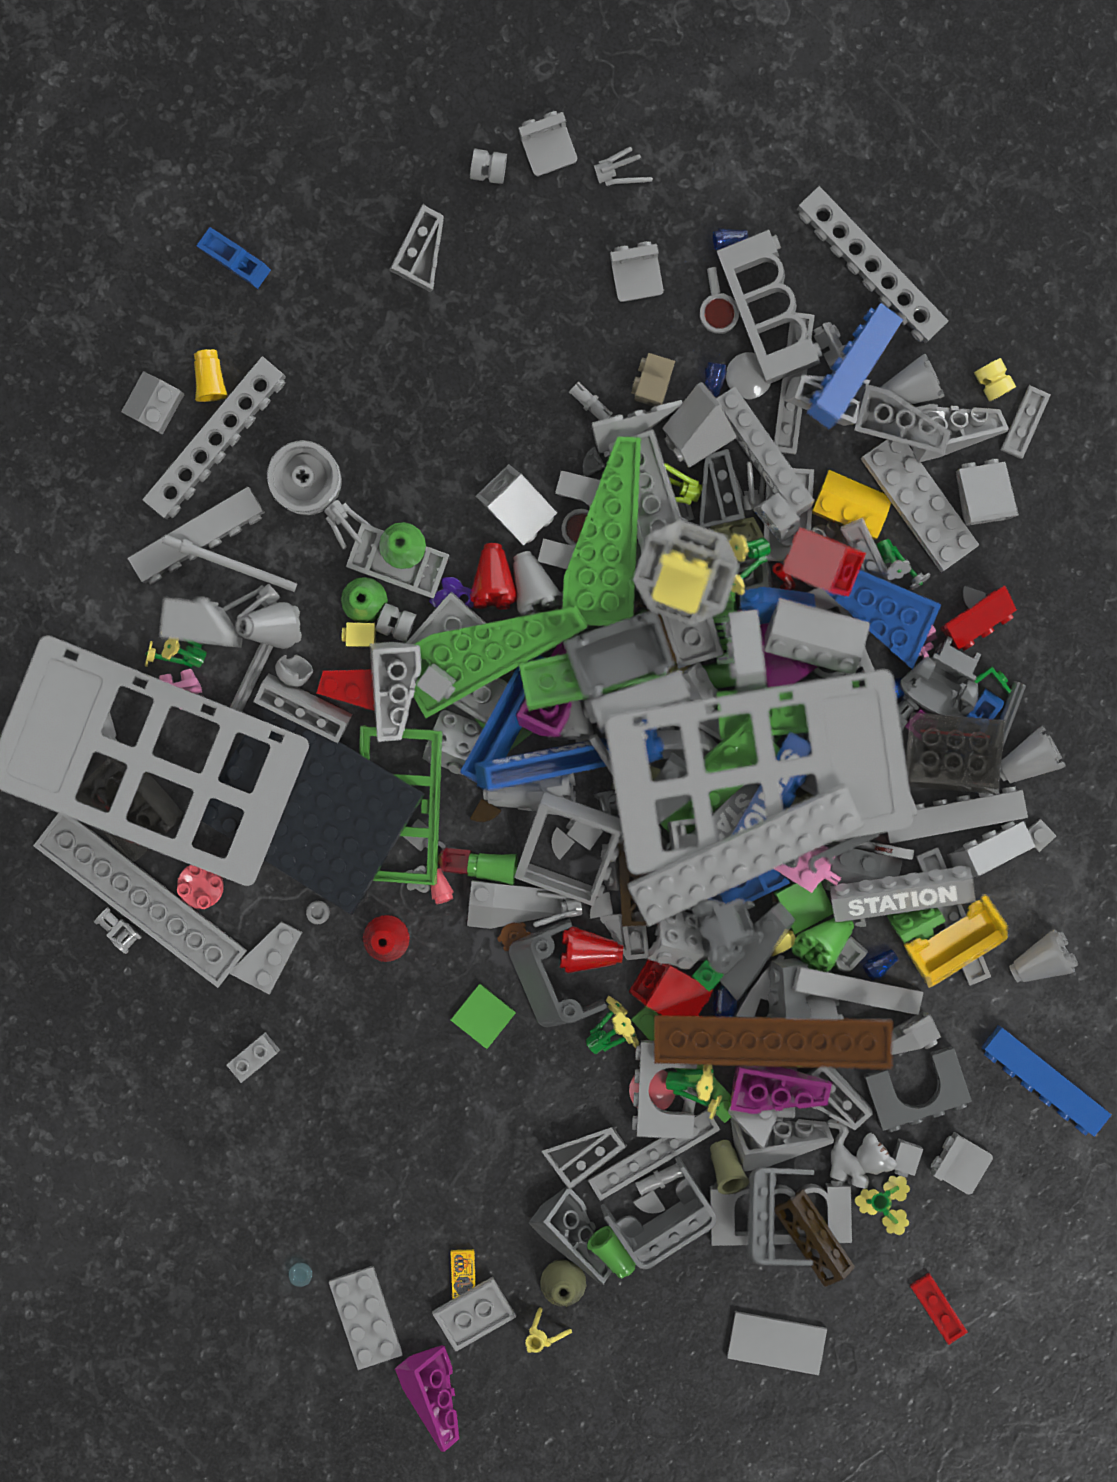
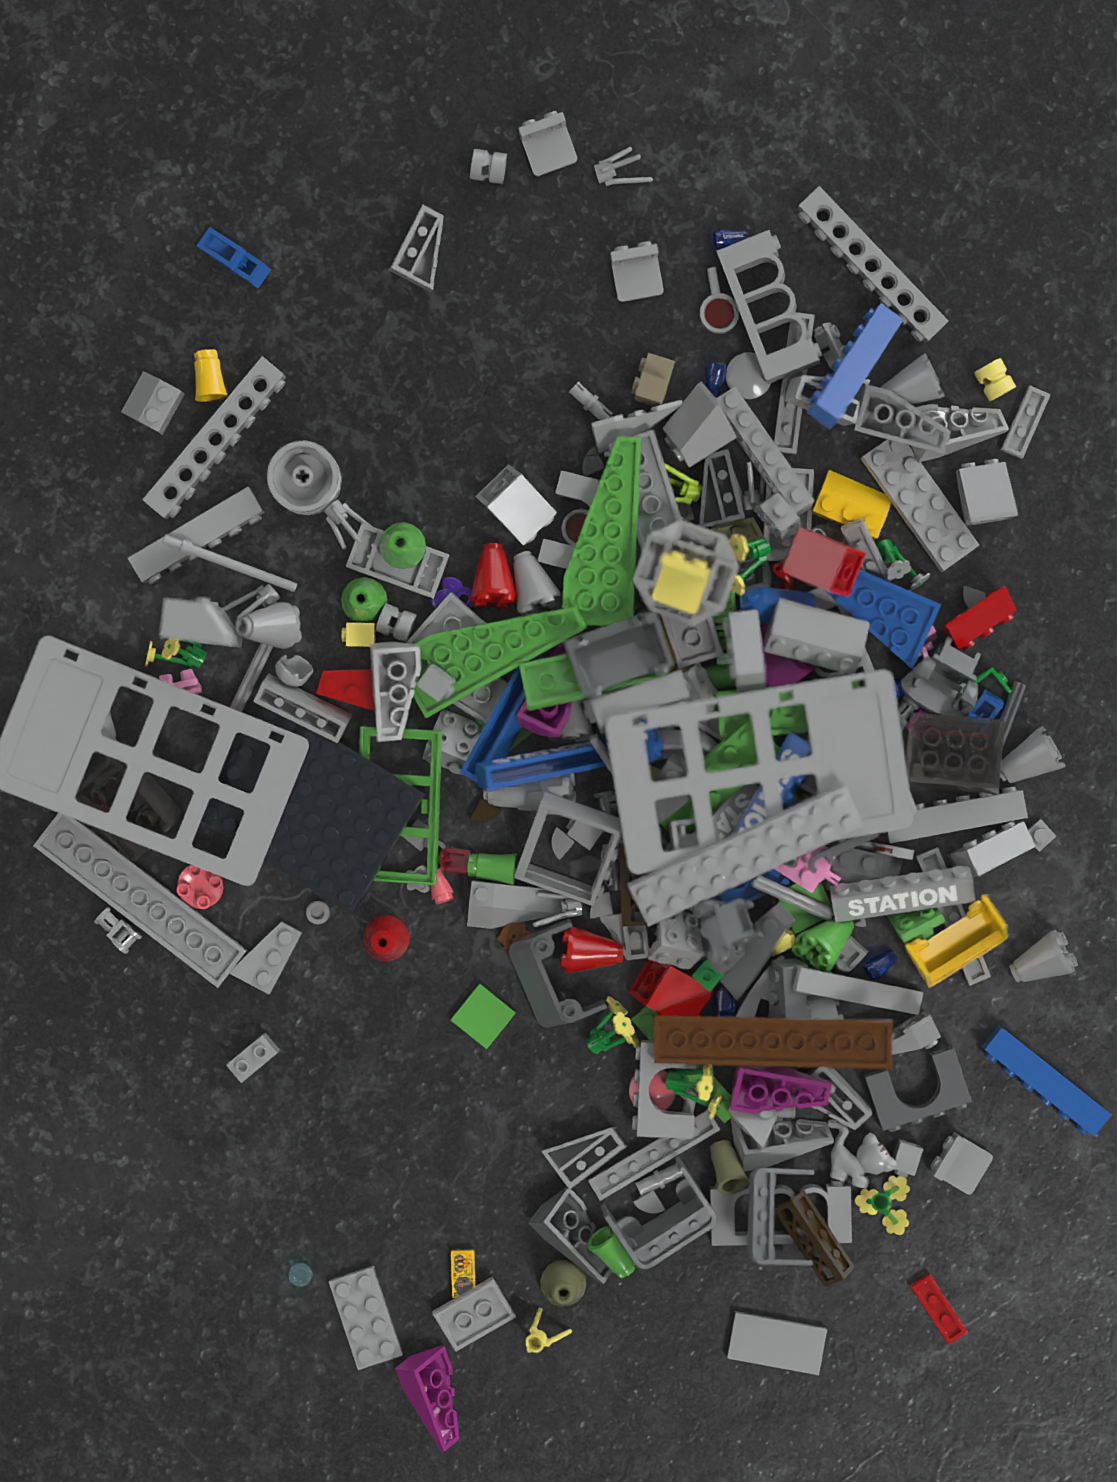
(792, 897): none -> light grey axle

